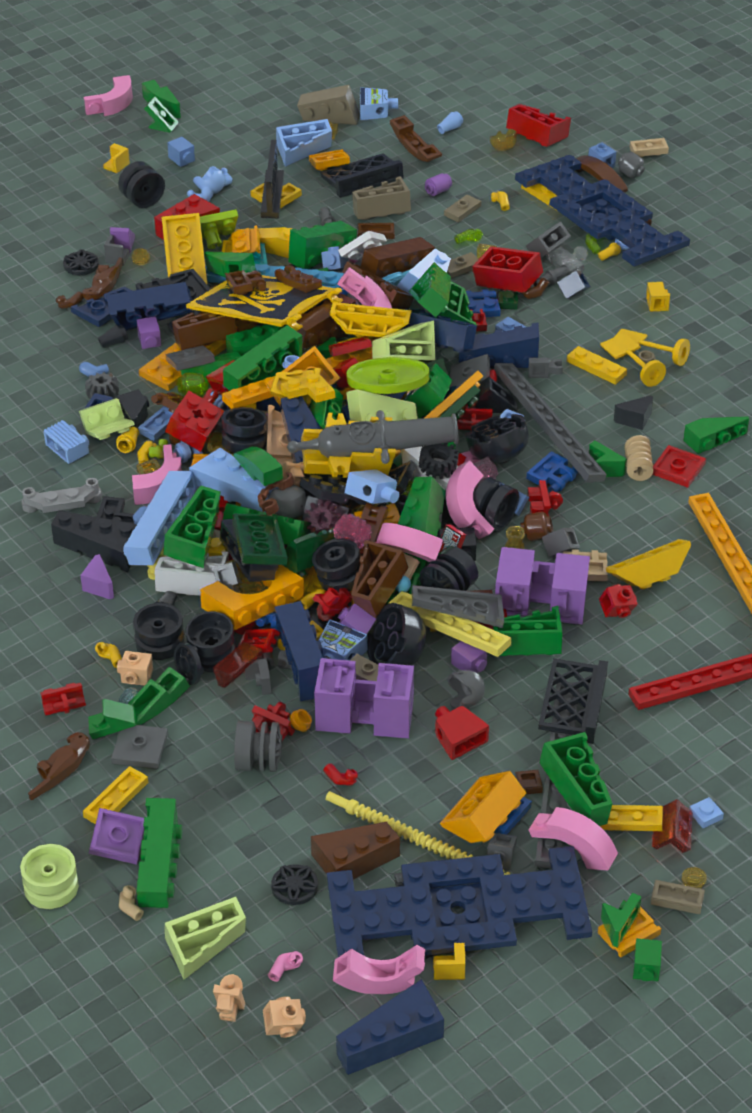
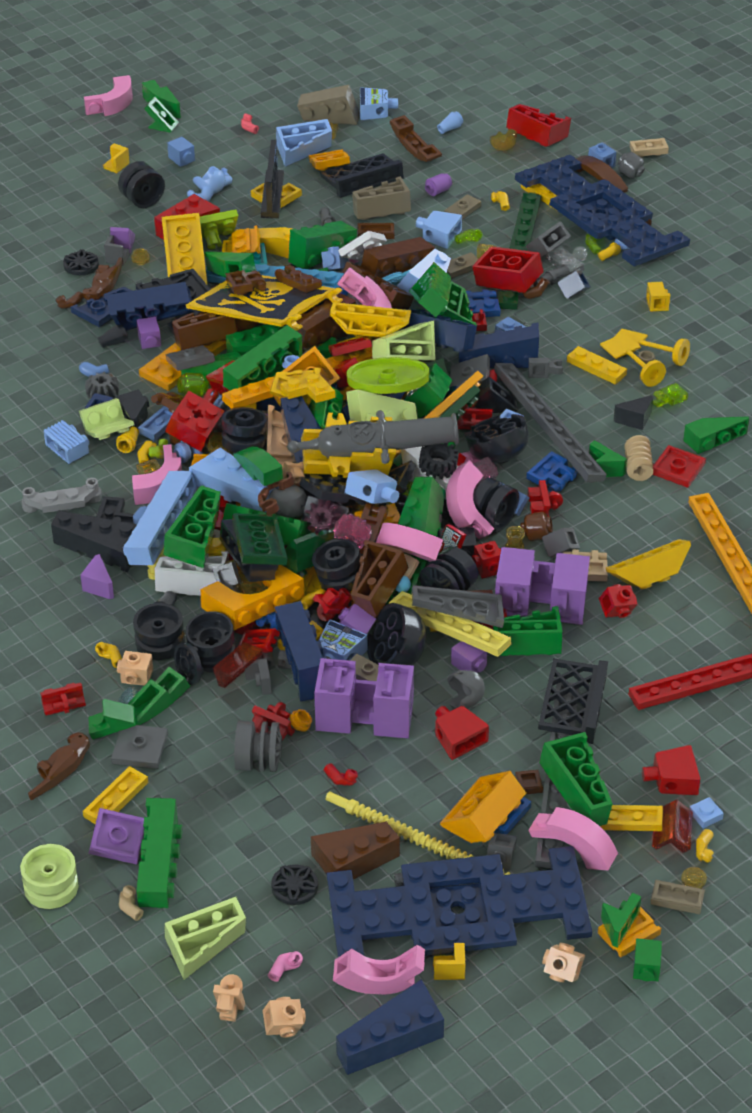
(247, 124): none -> coral arm
(440, 227): none -> light blue torso
(487, 558): none -> red brick
(525, 221): none -> dark green plate
(571, 961): none -> light nougat brick
(670, 394): none -> clear neon green plate
(674, 771): none -> red torso
(702, 842): none -> yellow arm

